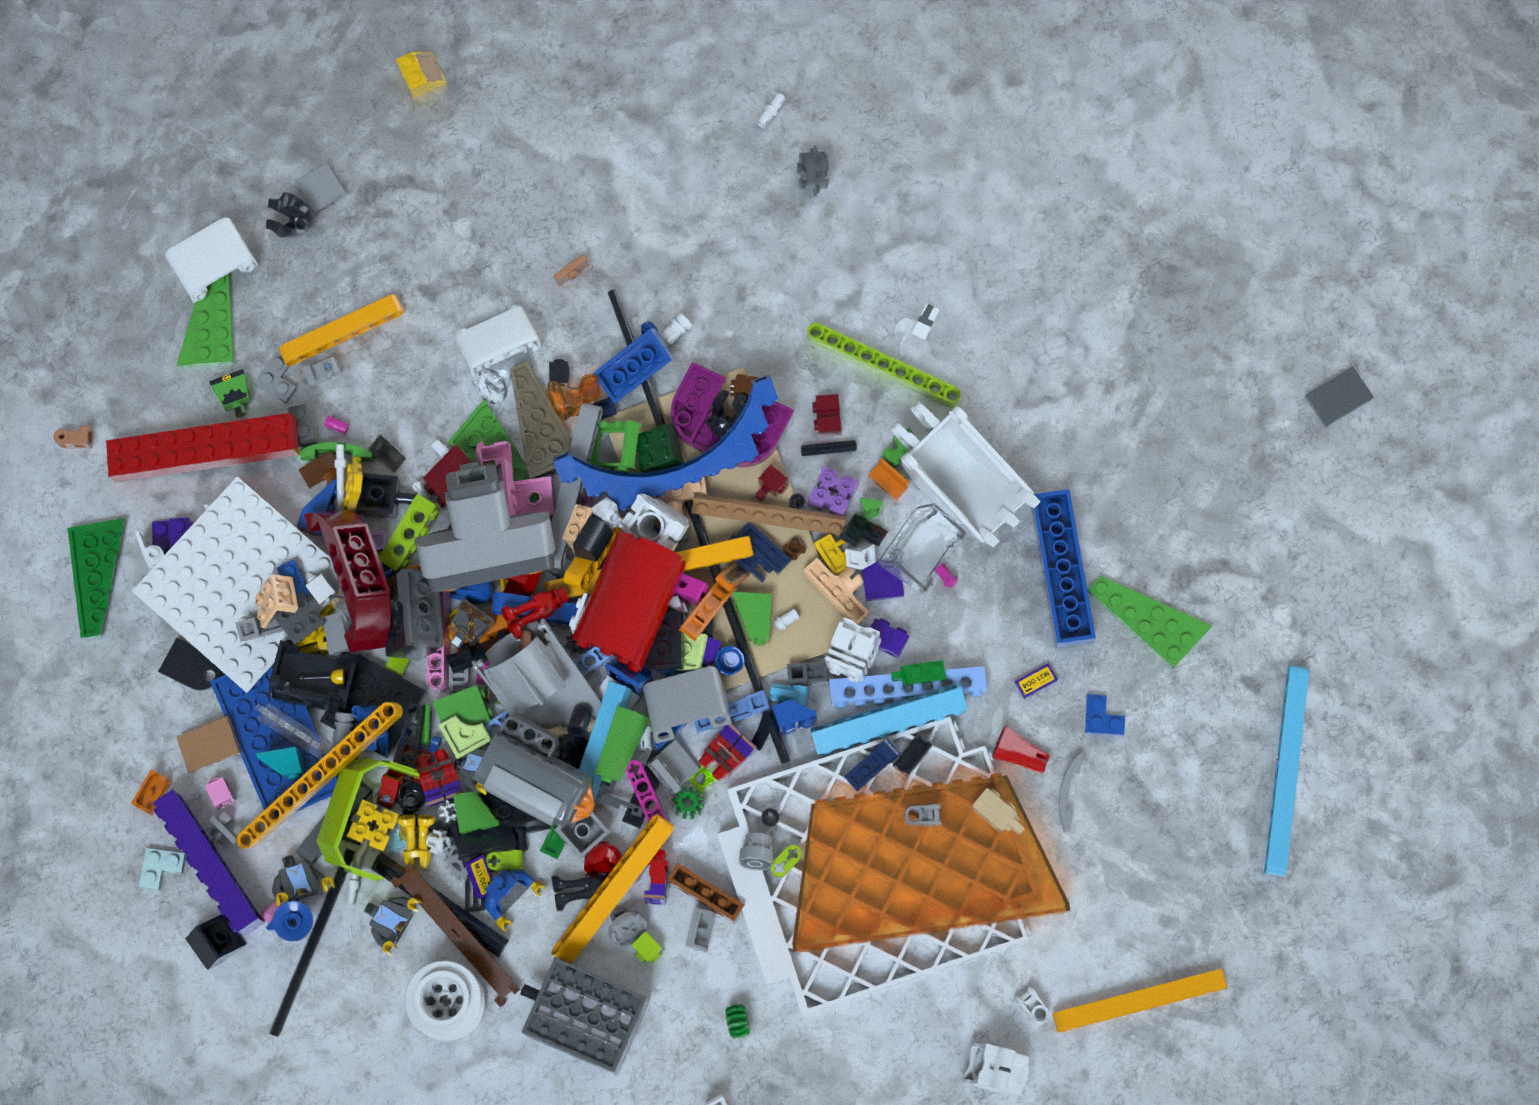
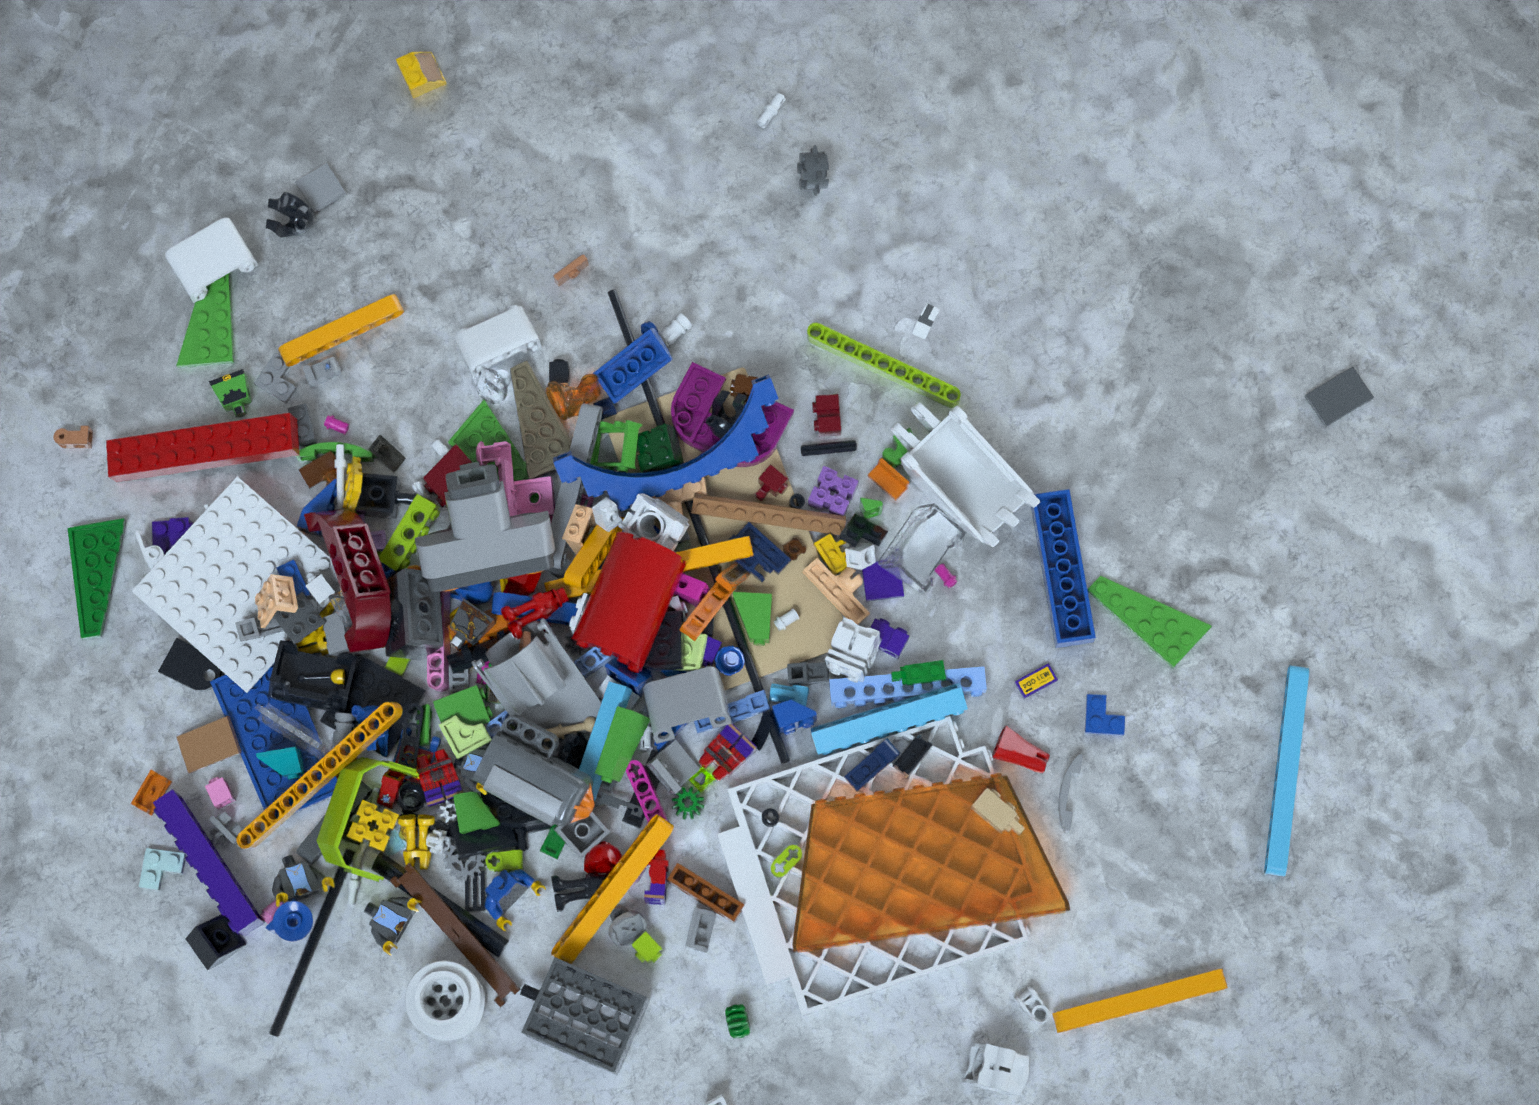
(478, 874): tile -> none
(579, 721): black brick -> none
(592, 539): black brick -> none
(756, 852): light grey piece -> none
(924, 815): light grey piece -> none

